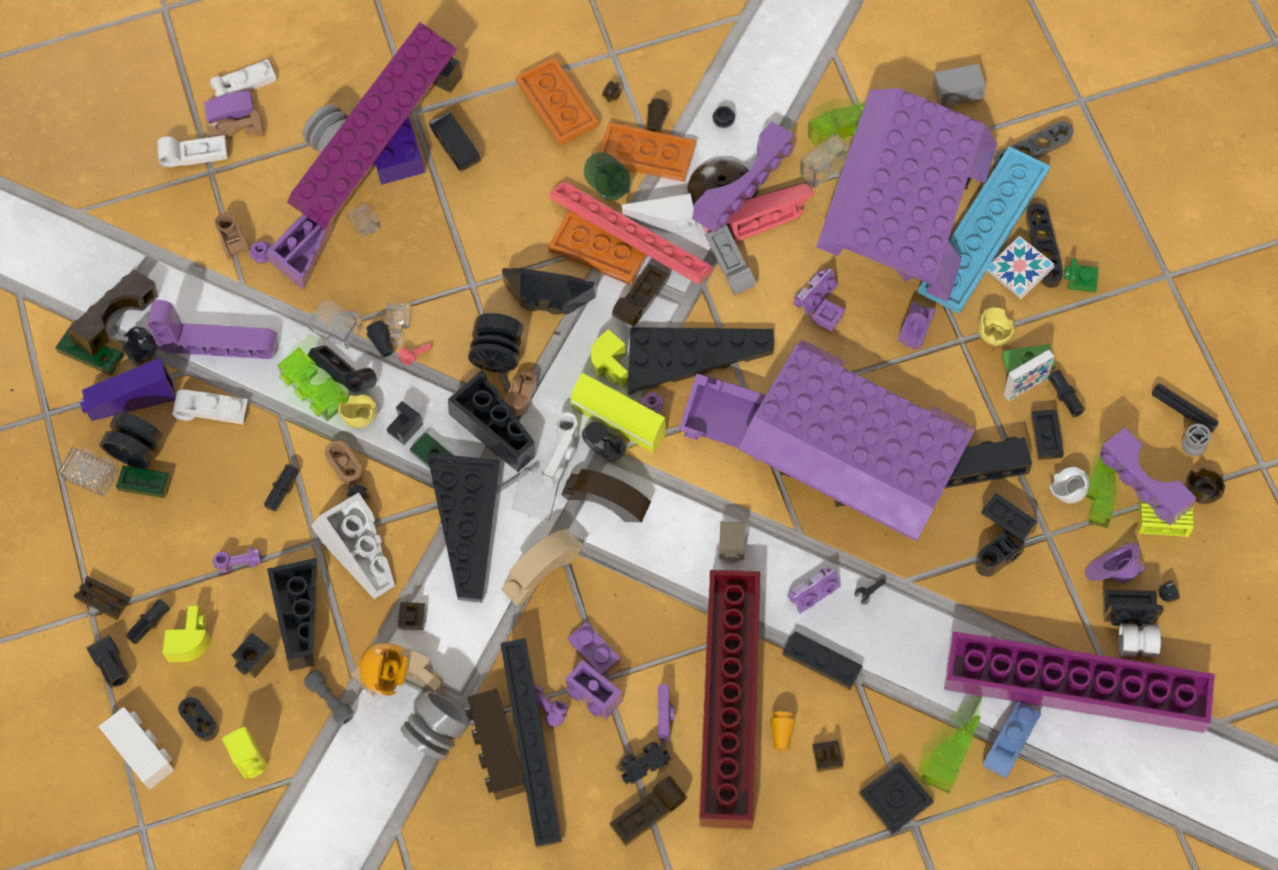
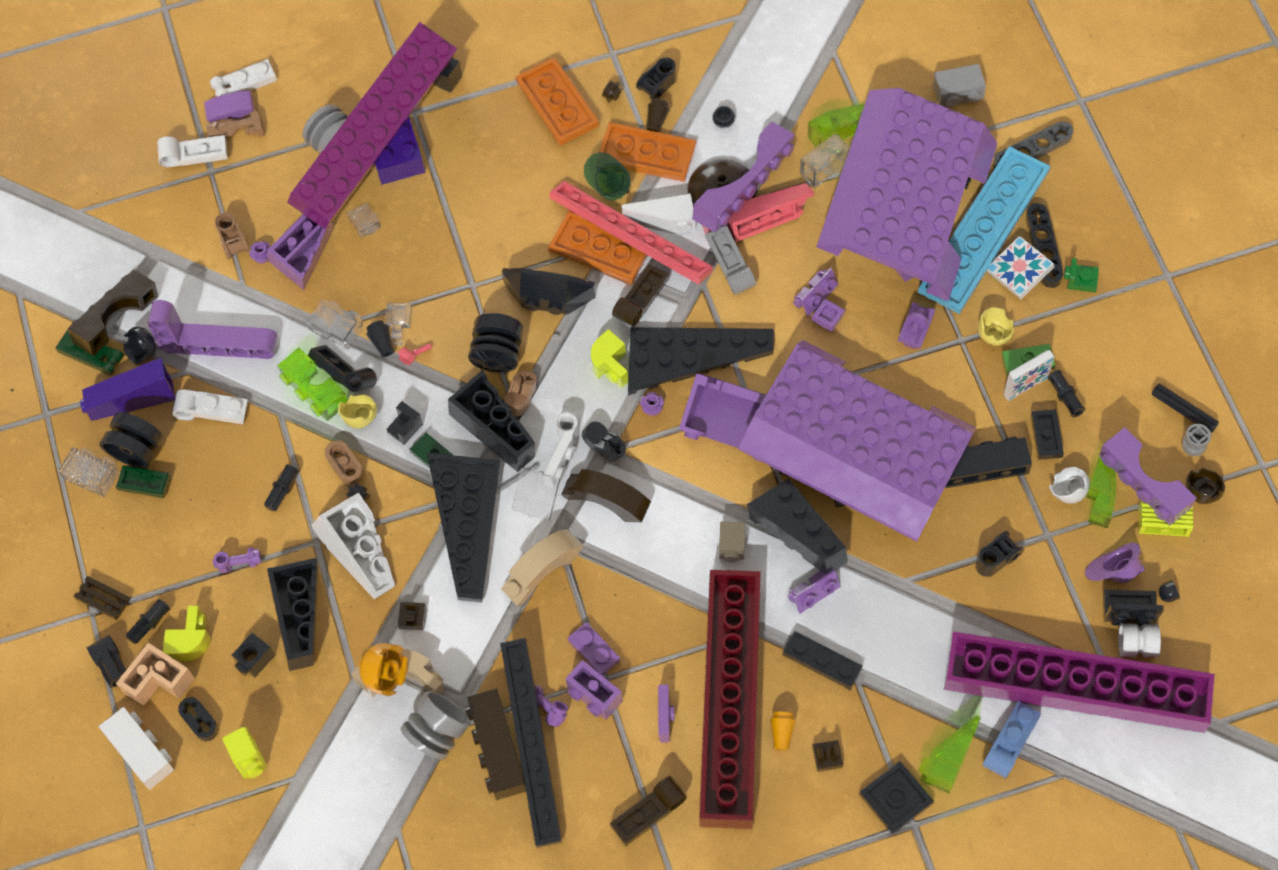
(151, 670): none -> light nougat brick
(316, 683): dark grey piece -> none
(454, 141): black beam -> none
(618, 412): neon yellow brick -> none
(651, 756): black hinge -> none
(656, 82): none -> black piece
(795, 522): none -> black wedge
(870, 590): black hand -> none
(1009, 517): black hinge -> none

